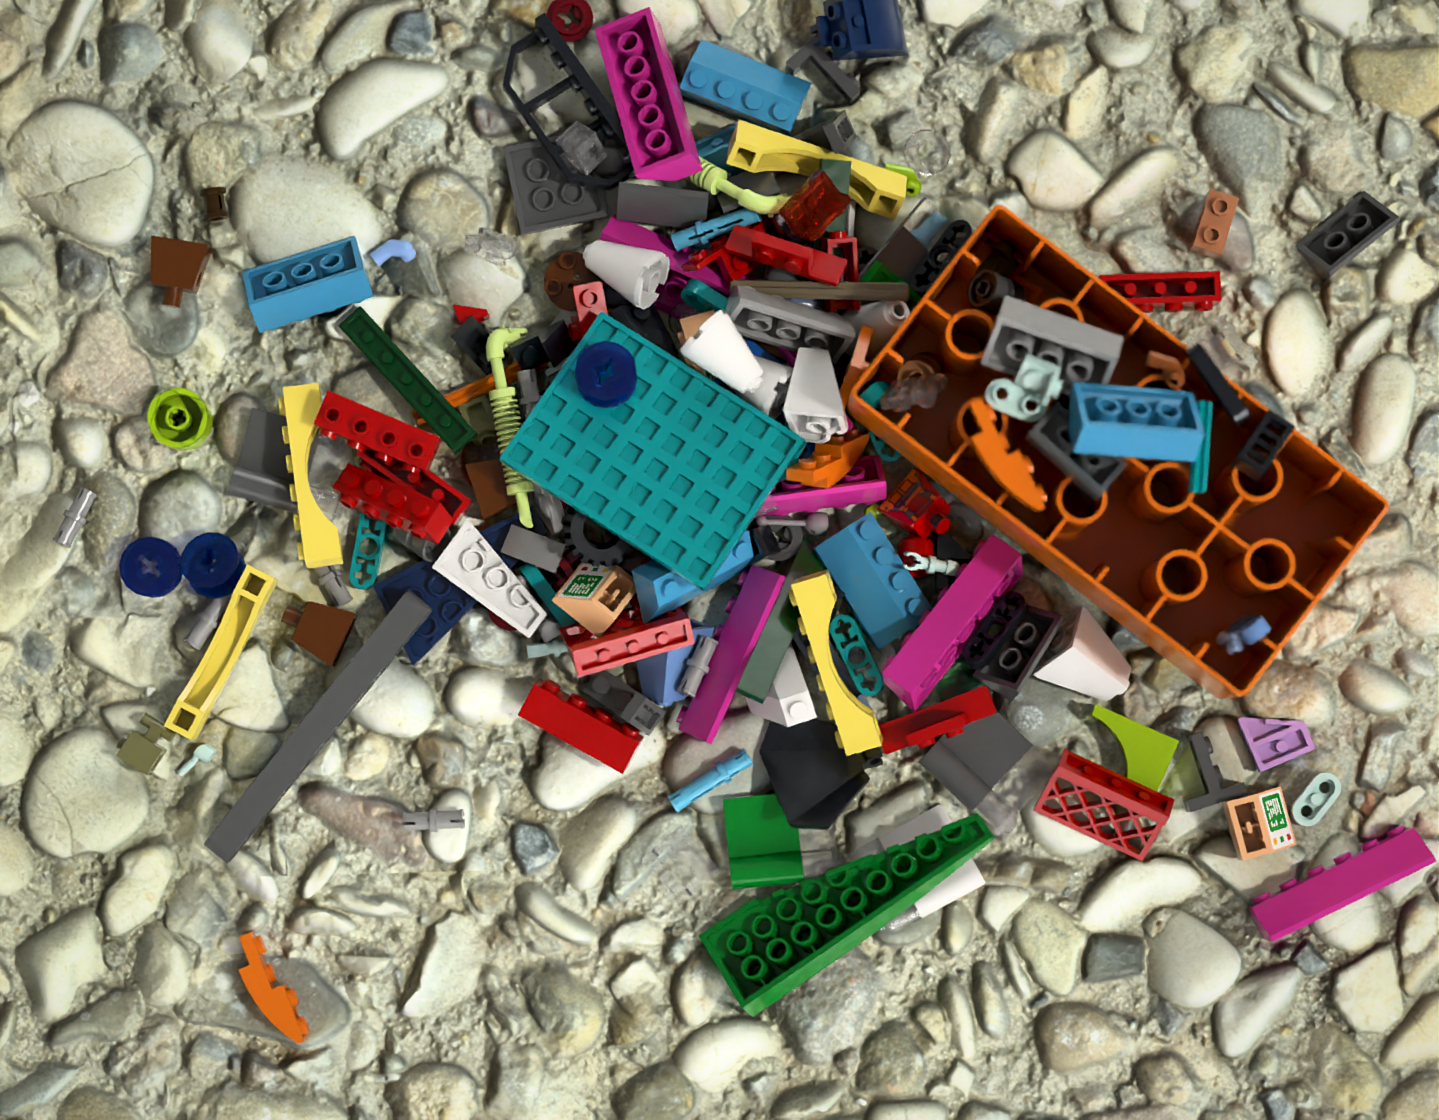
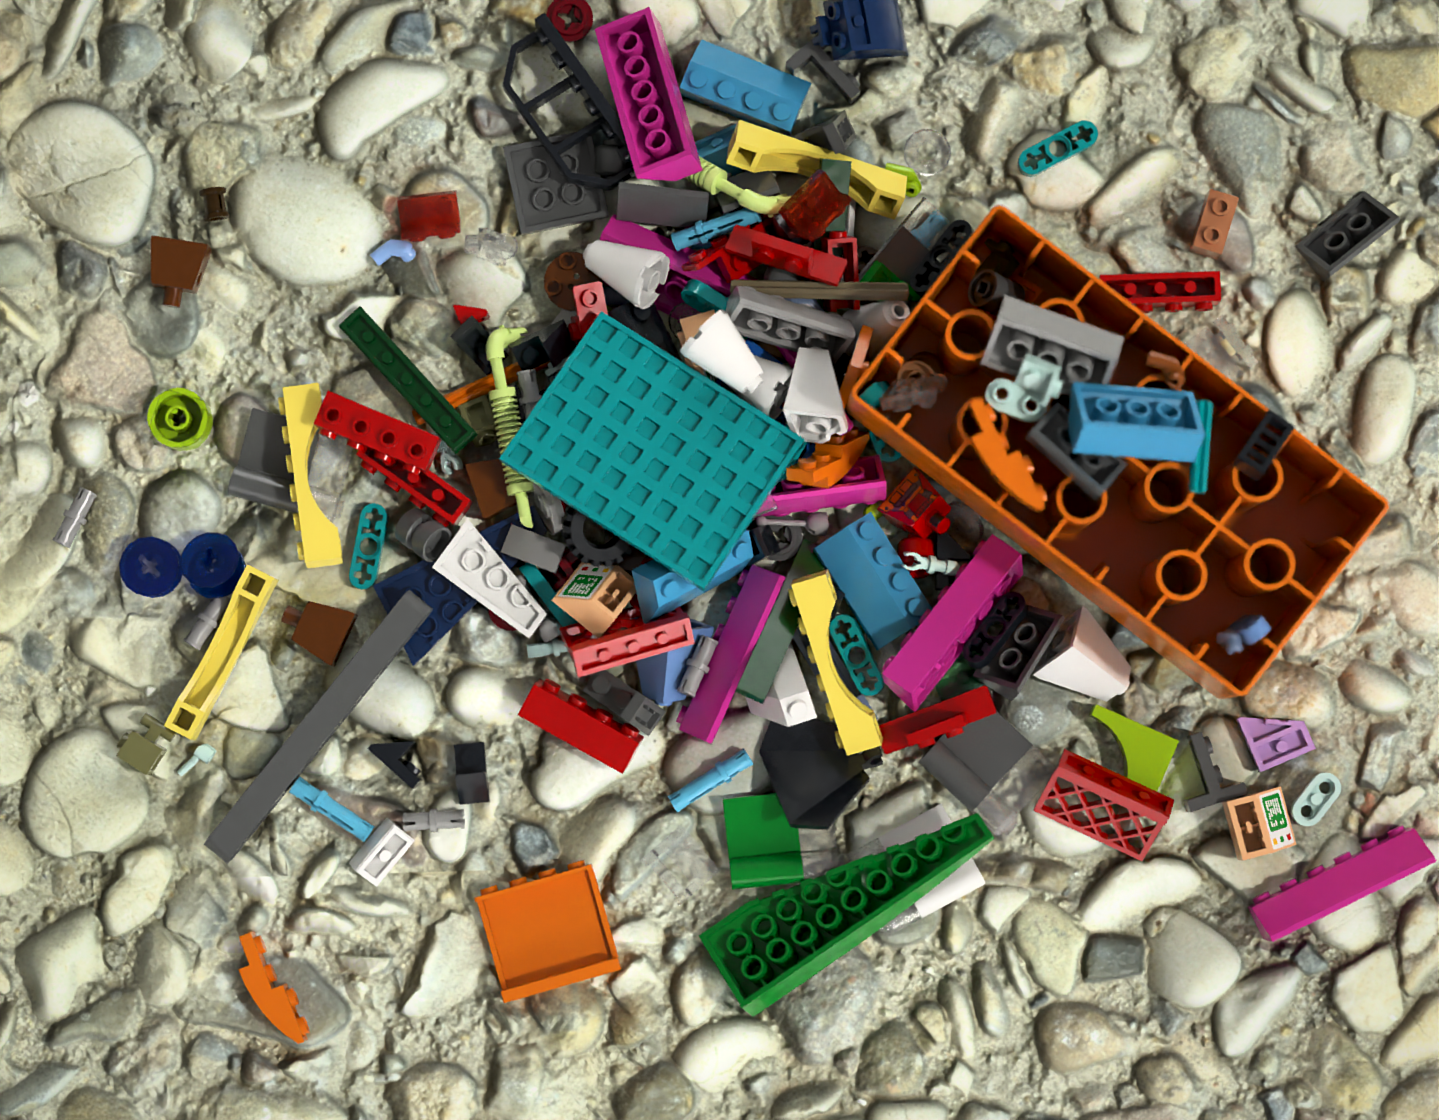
(307, 284): dark azure slope -> none
(330, 808): none -> medium azure pin
(331, 580): light grey pin -> none
(381, 852): none -> white slope
(391, 756): none -> black slope
(392, 504): red brick -> none
(429, 215): none -> clear red bracket
(447, 456): none -> light aqua piece
(471, 773): none -> black slope
(548, 931): none -> orange panel
(582, 147): clear brick -> none
(596, 361): clear blue piece -> none
(1073, 131): none -> teal beam
(1217, 384): black beam -> none

